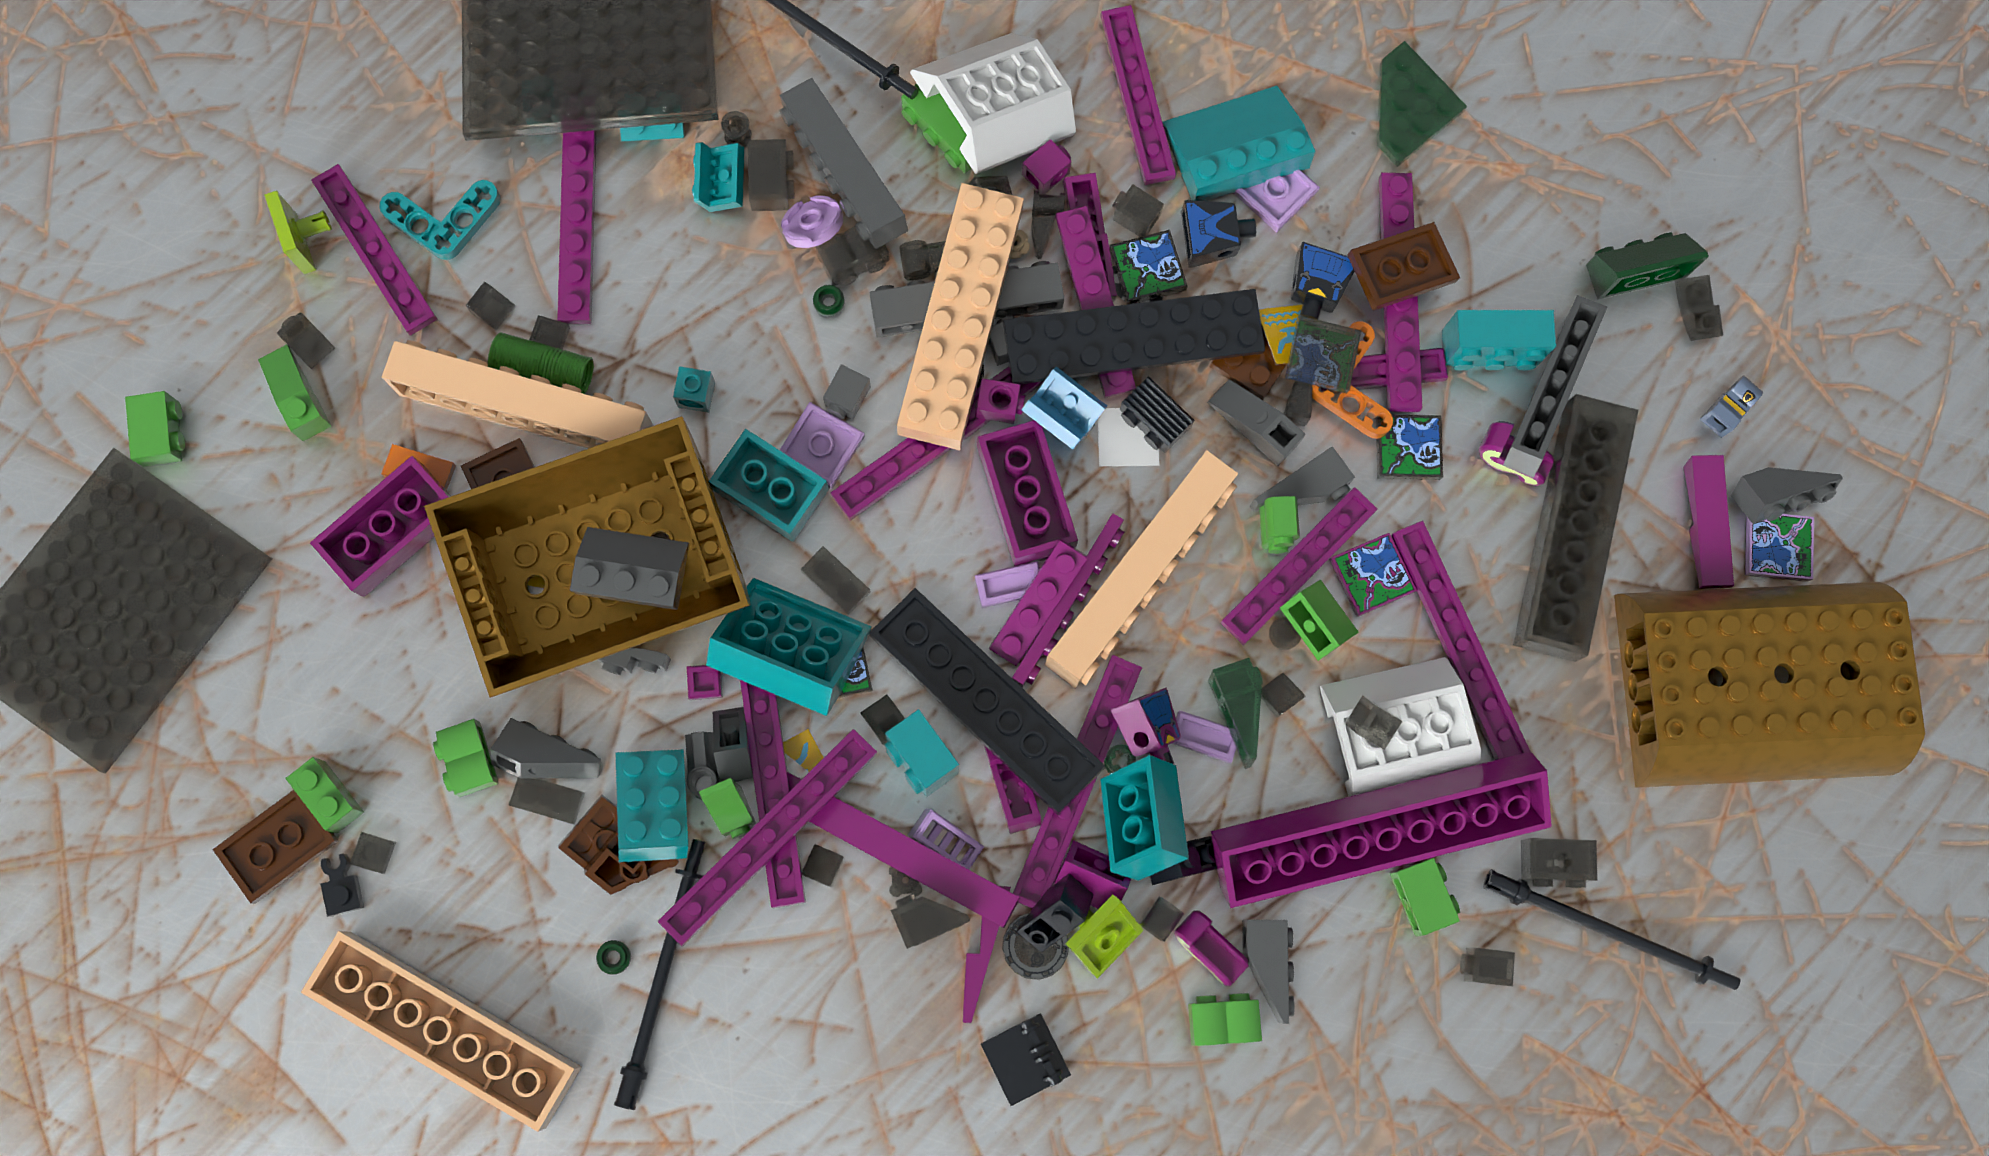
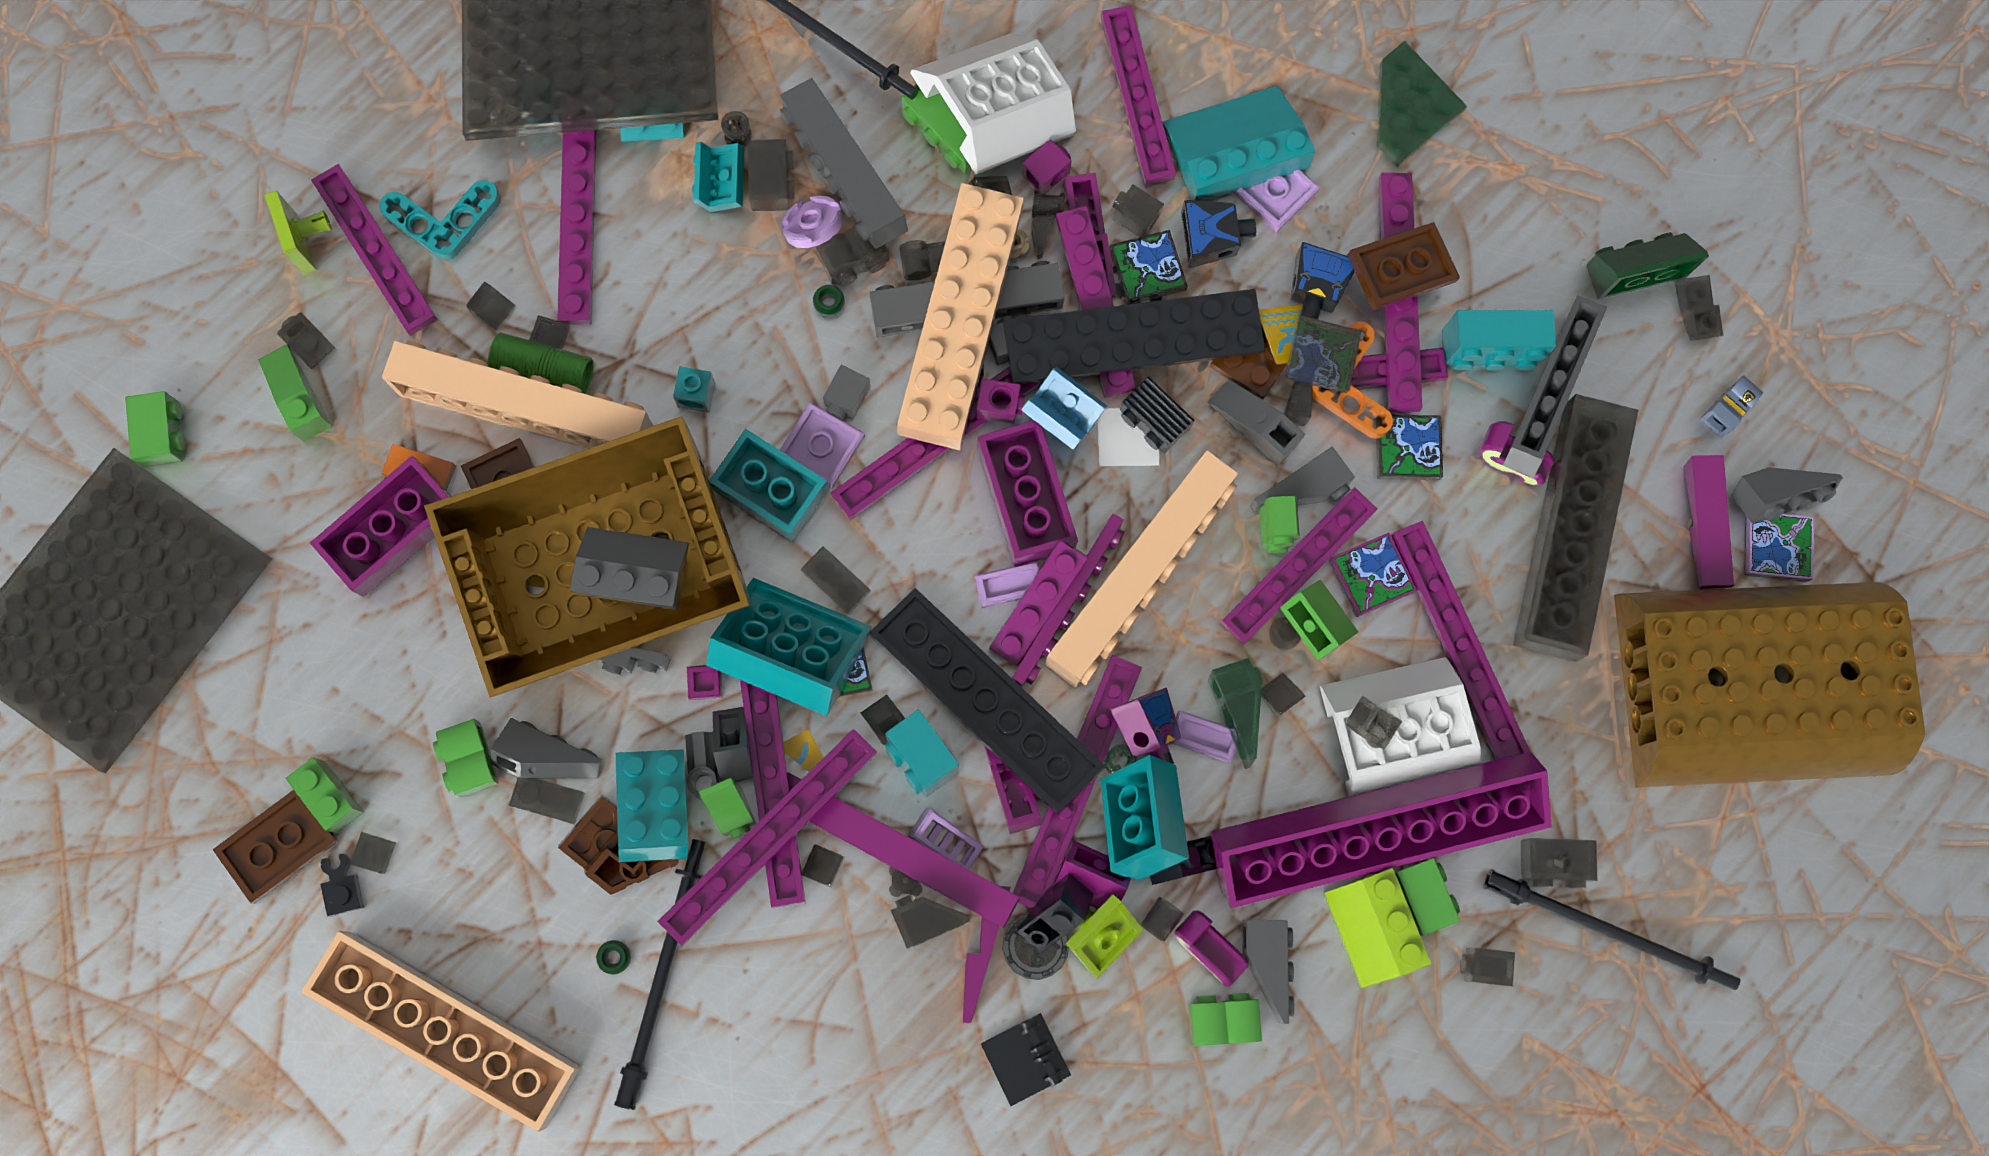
(1377, 928): none -> lime slope

